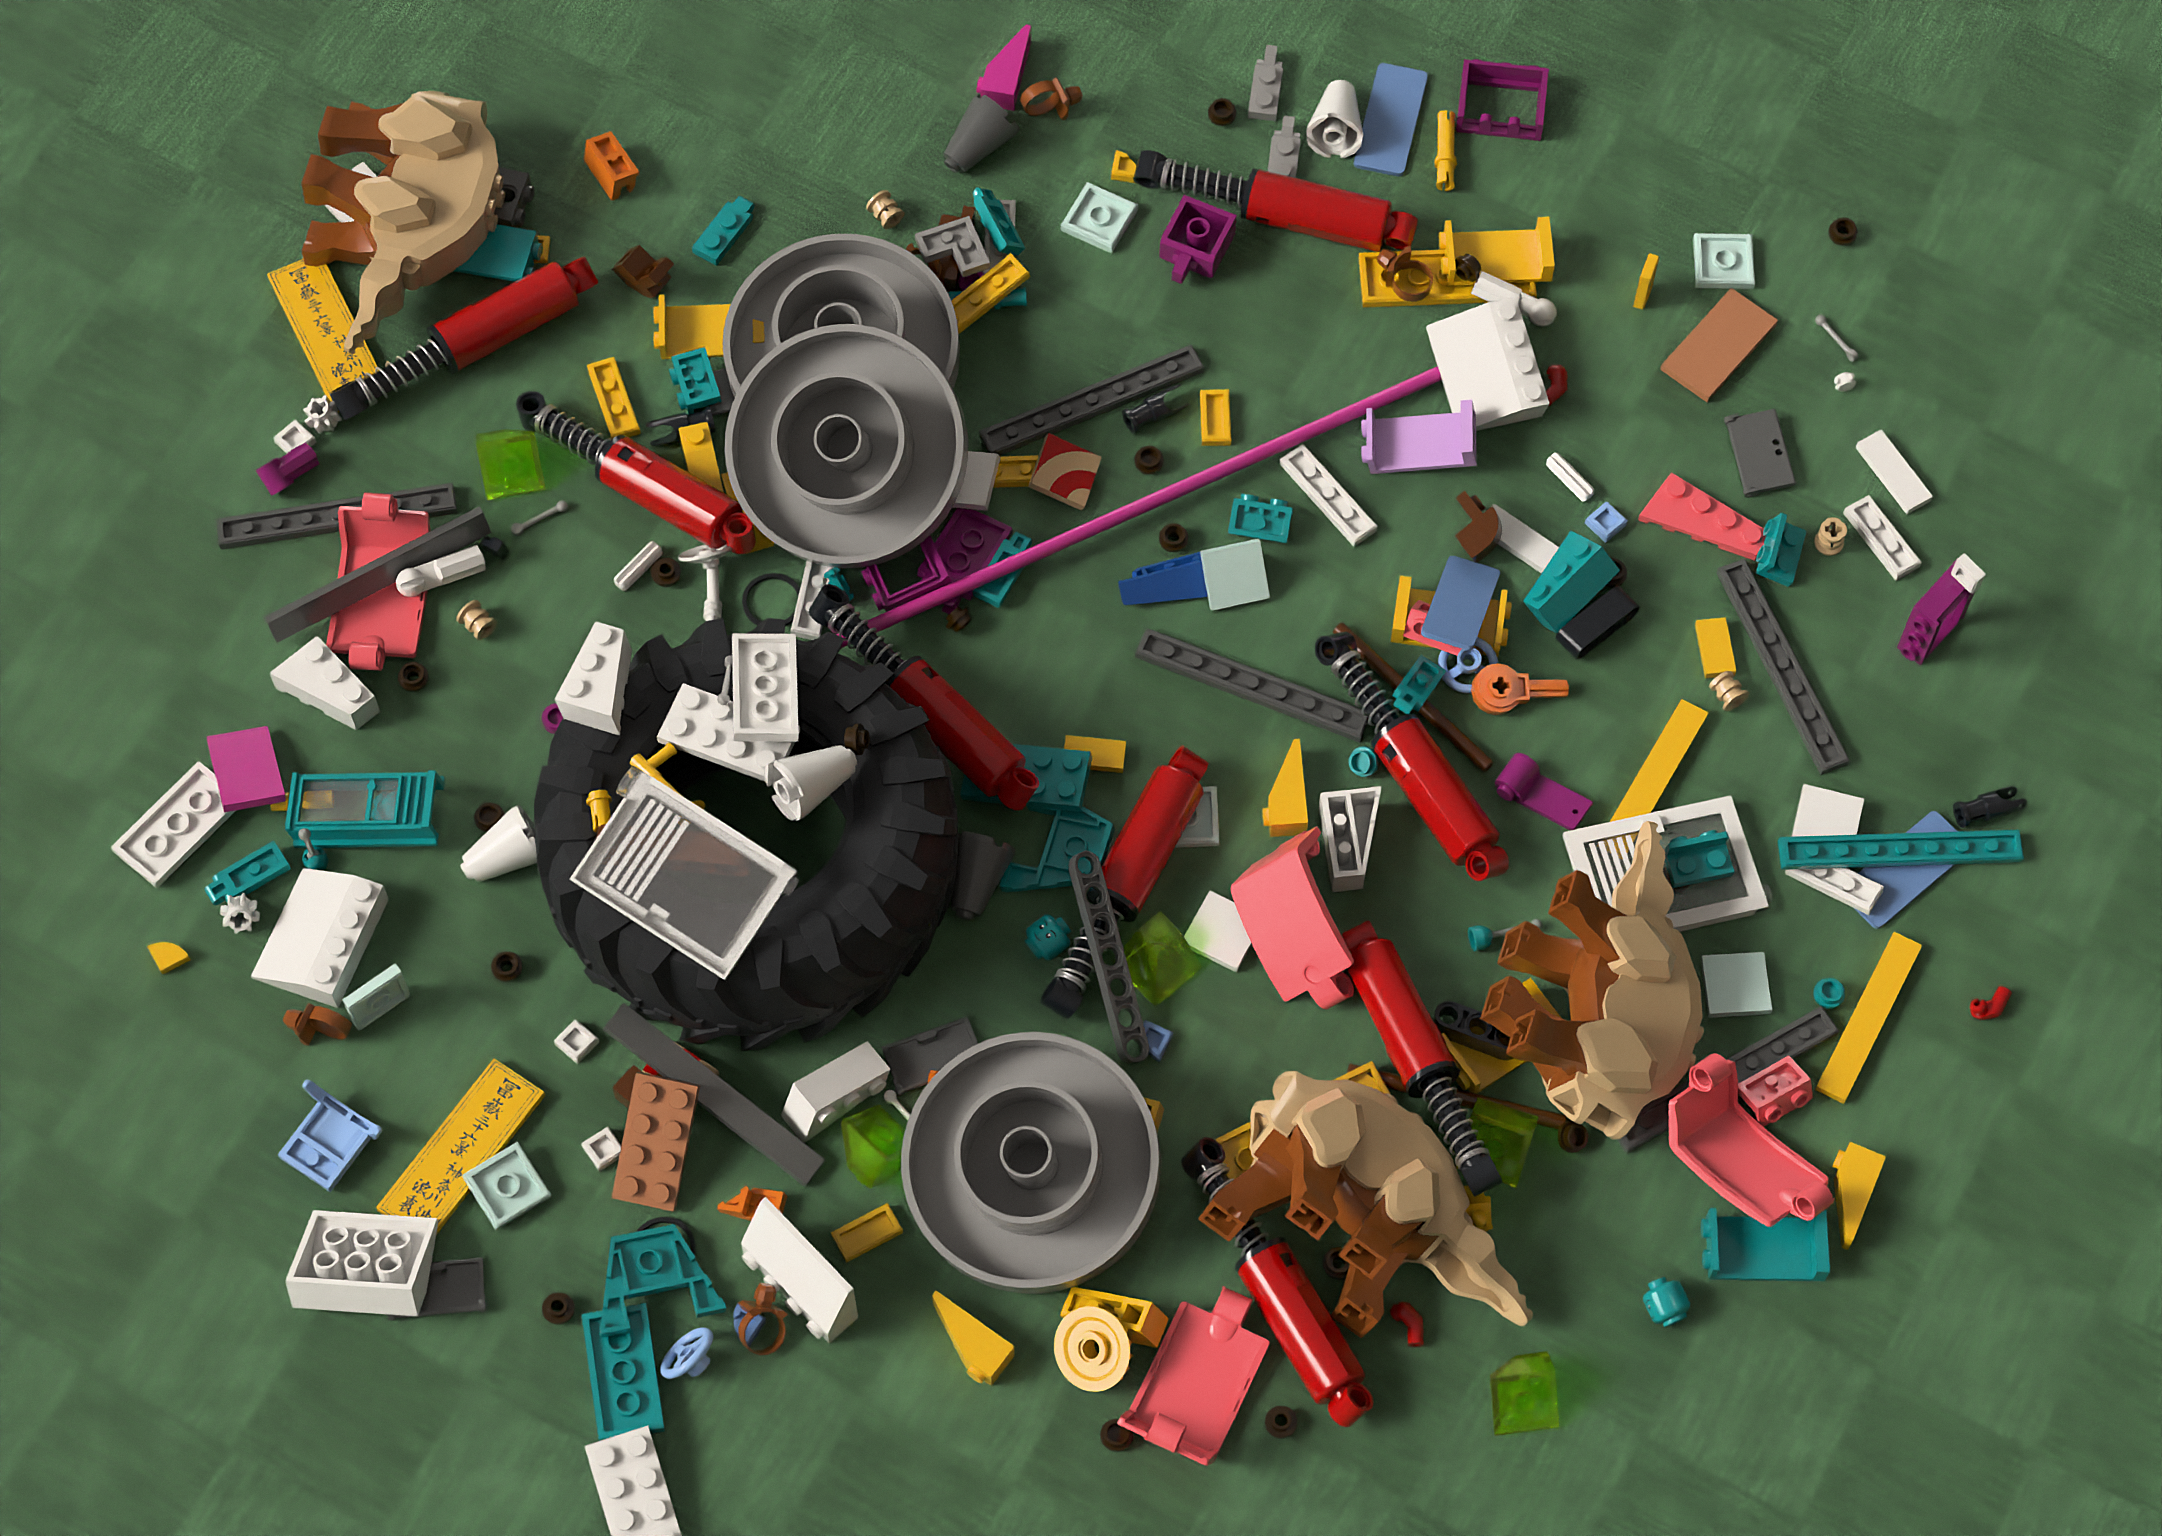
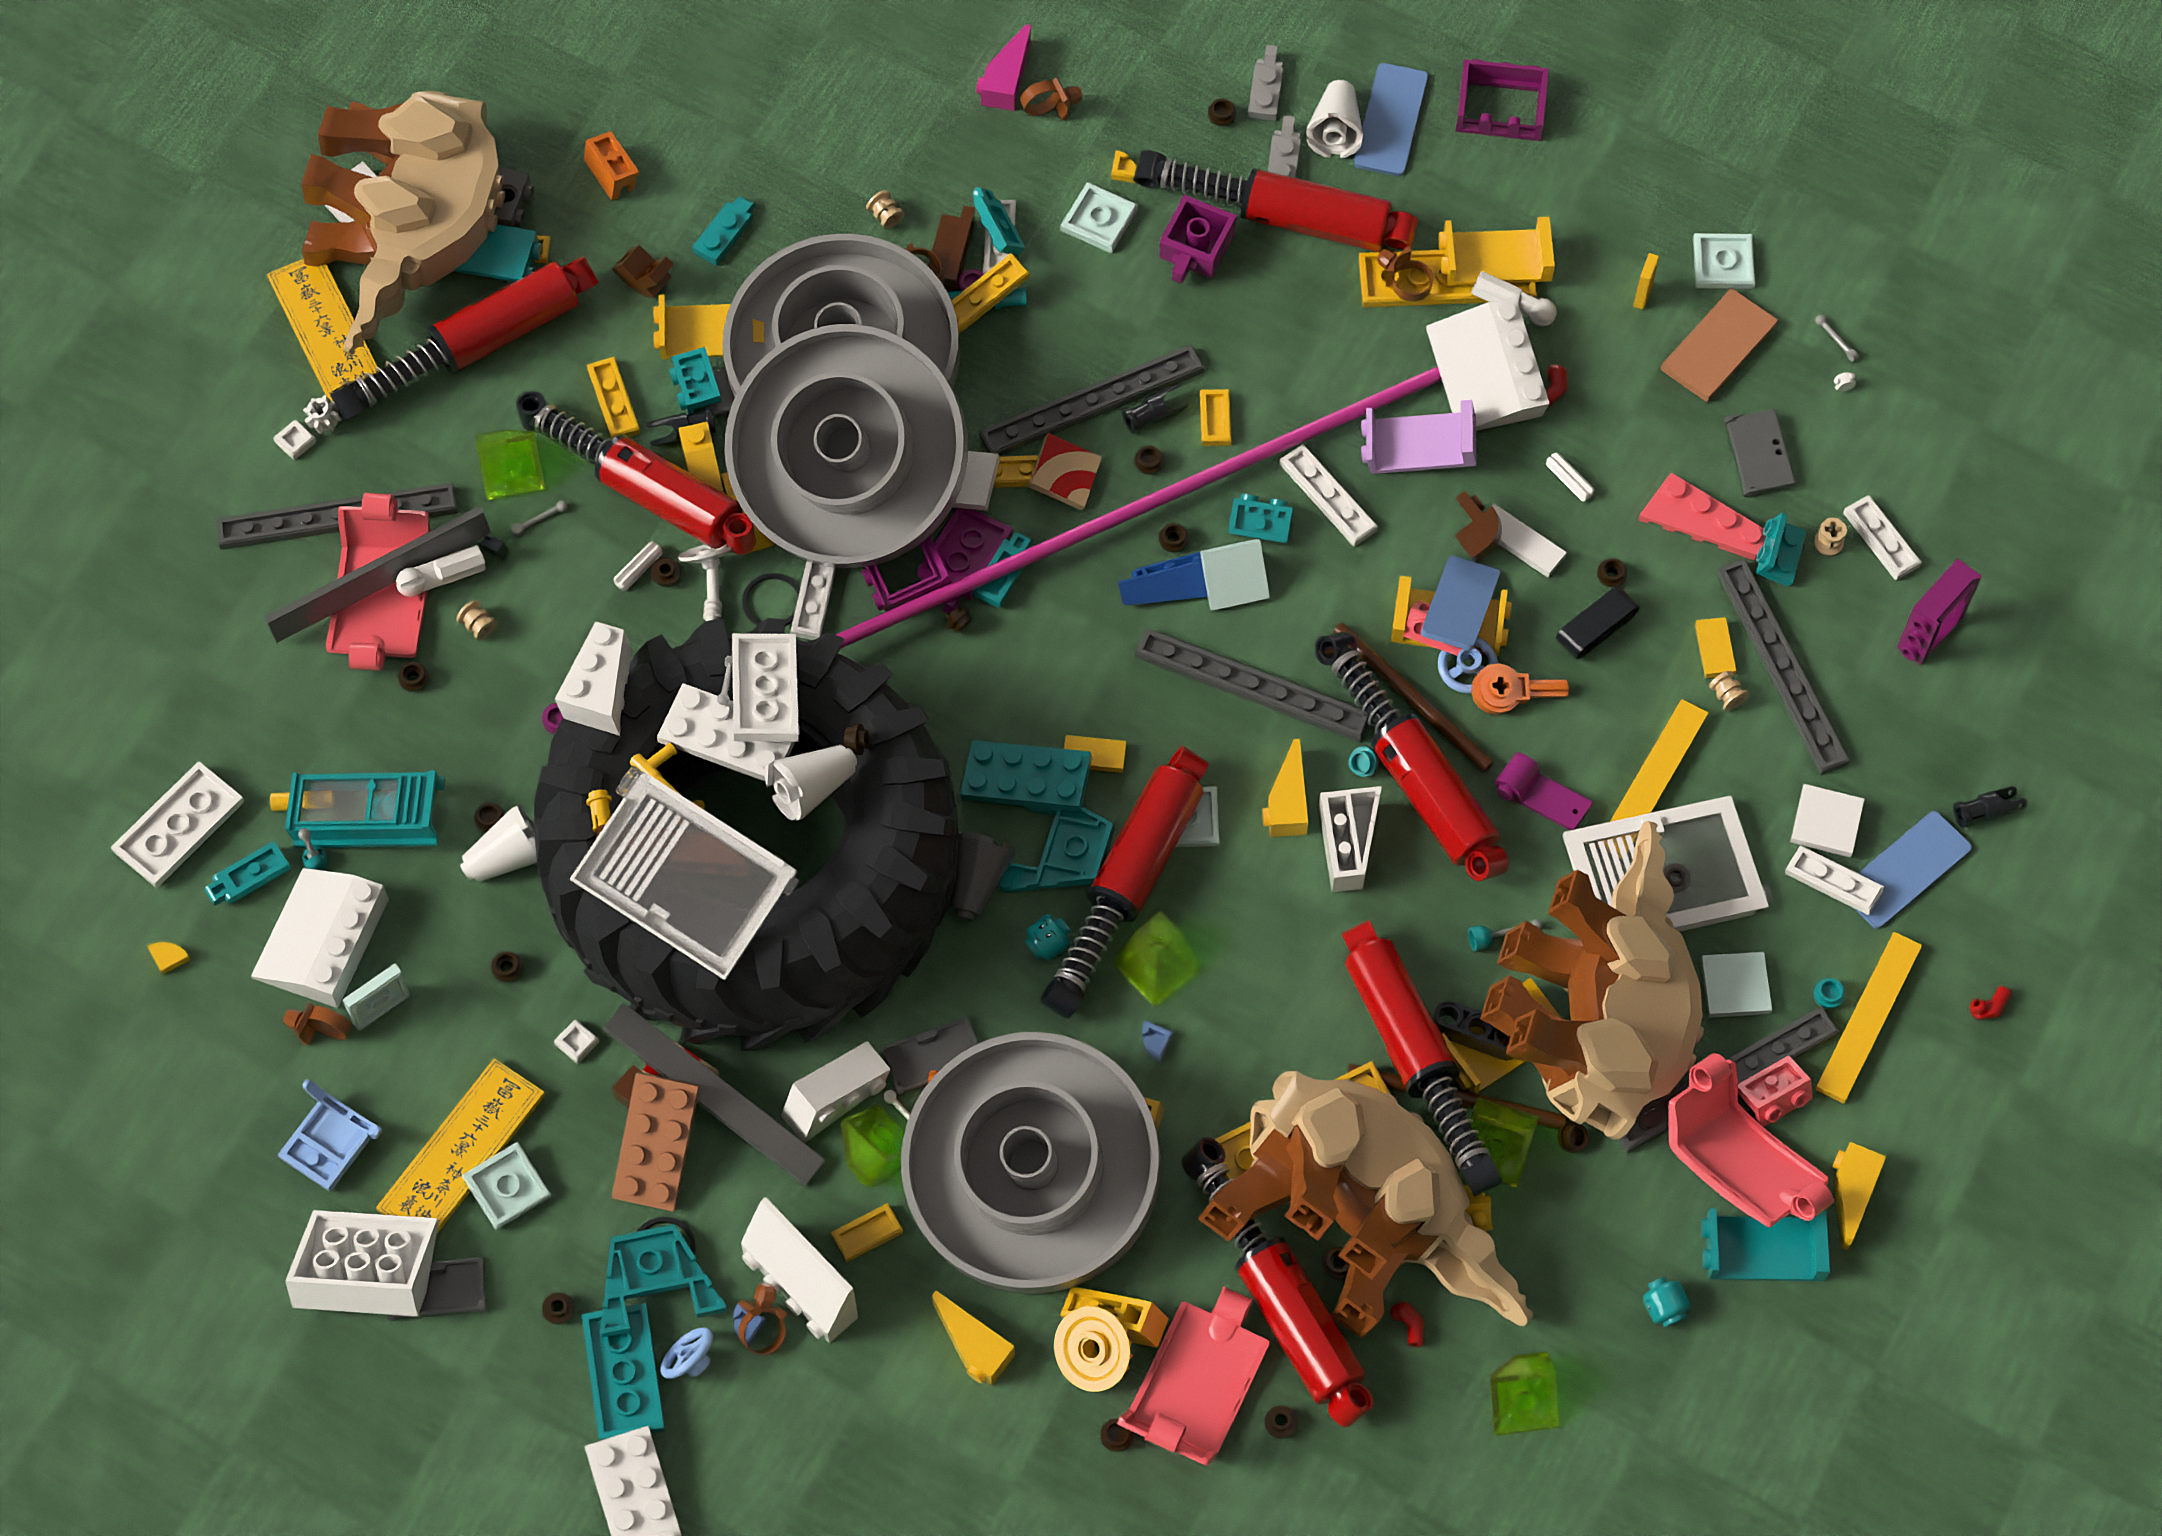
(237, 921): white gear -> none
(245, 769): dark pink tile -> none
(282, 471): magenta piece -> none
(326, 683): white wedge -> none
(602, 1148): white tile -> none
(747, 1202): orange slope -> none
(838, 580): teal piece -> none
(953, 723): red piece -> none
(957, 239): light grey plate -> none
(978, 134): dark grey cone -> none
(1104, 972): dark grey beam -> none
(1219, 932): white tile -> none
(1293, 925): coral panel -> none
(1417, 685): teal hinge -> none
(1445, 161): yellow pin -> none
(1467, 267): dark brown plate -> none
(1569, 581): teal wedge -> none
(1606, 522): light blue tile -> none
(1698, 858): teal bracket -> none
(1843, 225): dark brown plate -> none
(1894, 472): white tile -> none
(1900, 849): teal tile -> none
(1968, 574): white tile -> none

